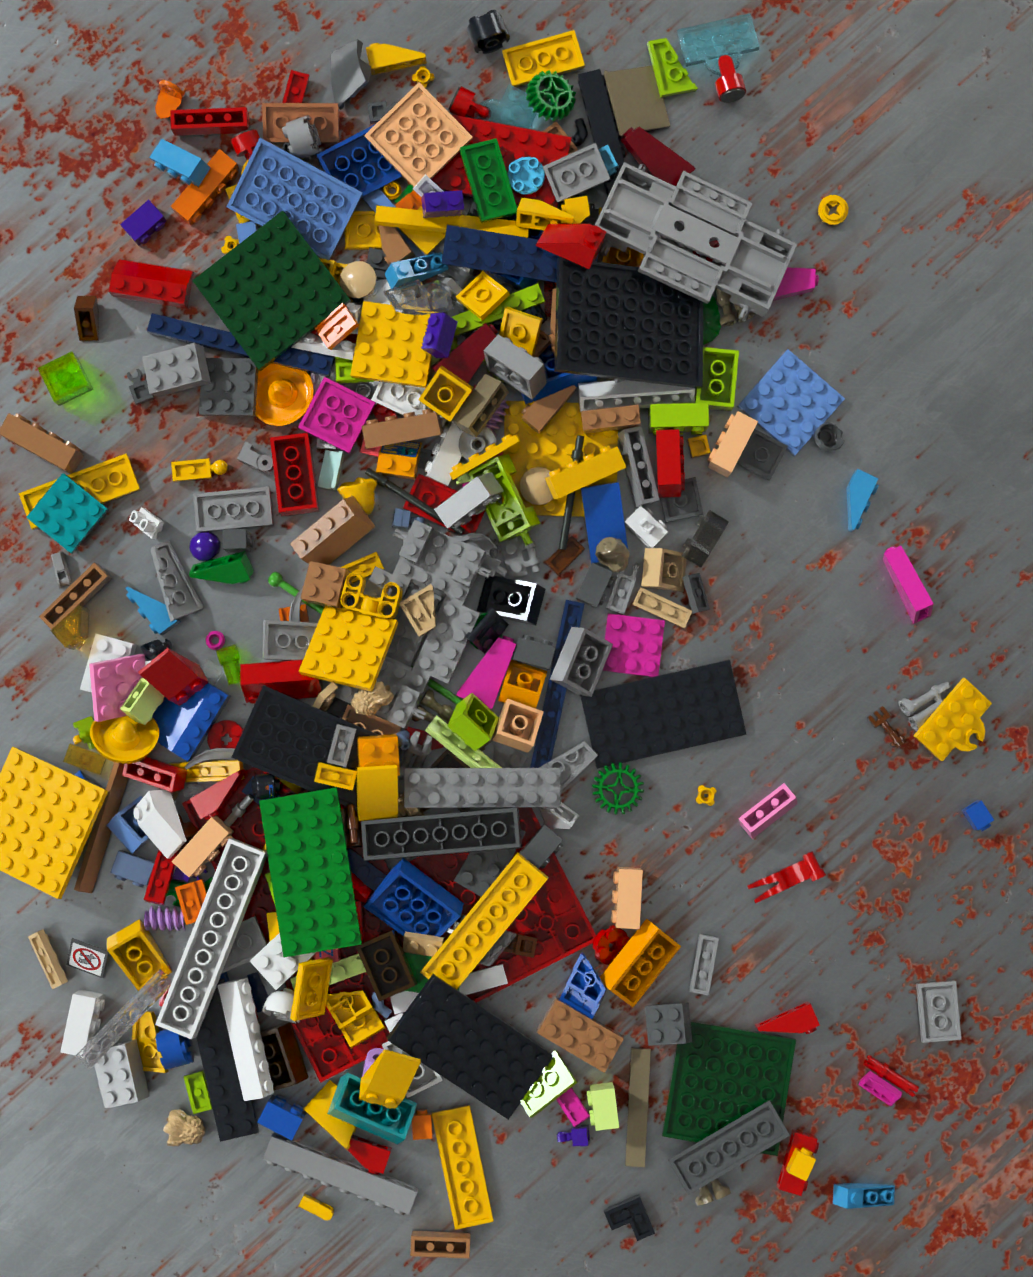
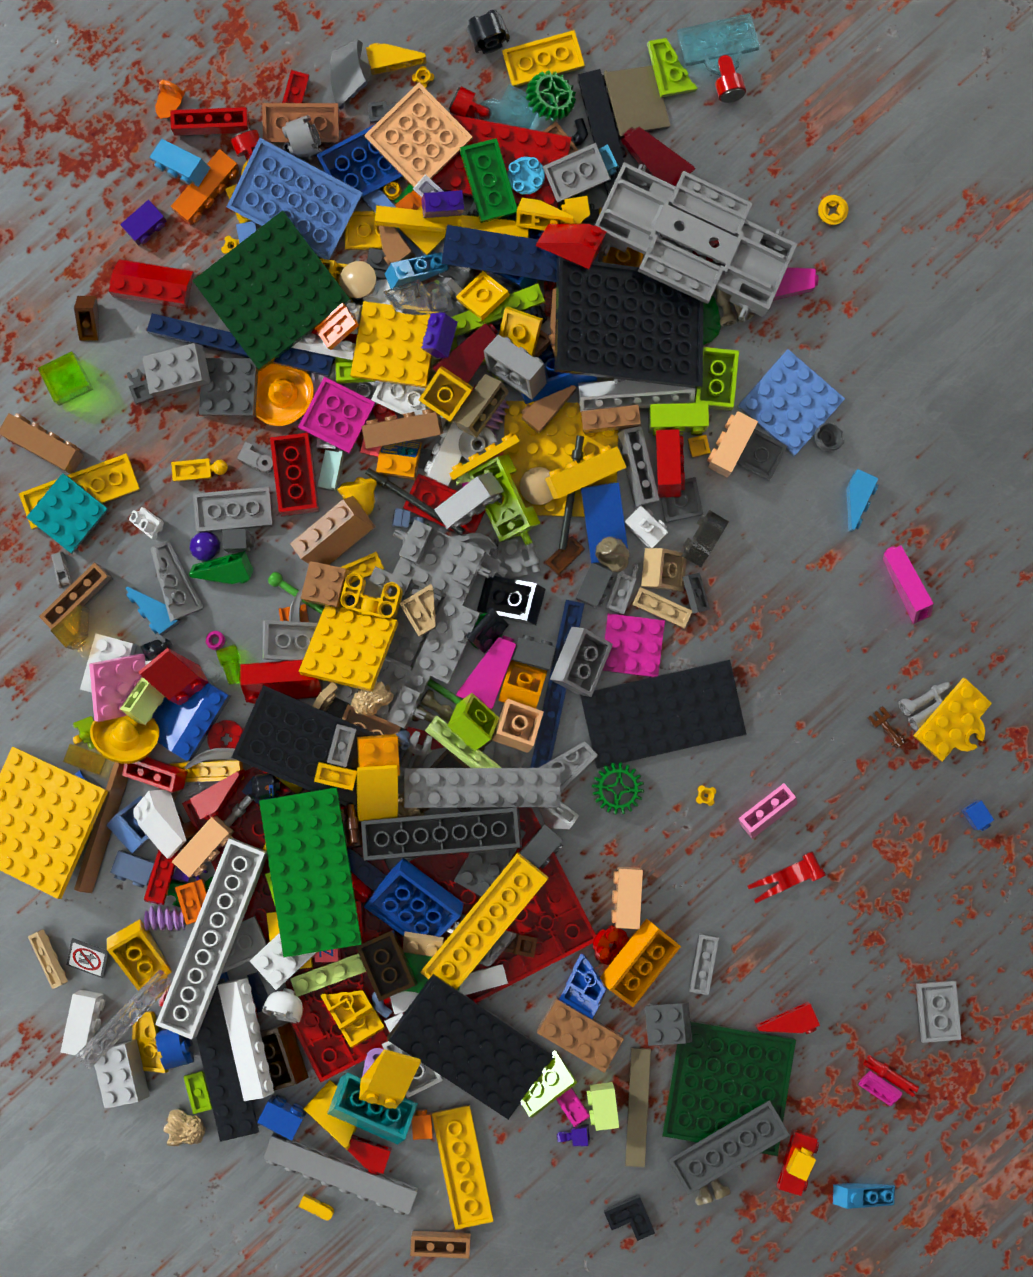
(311, 988): yellow tile -> none

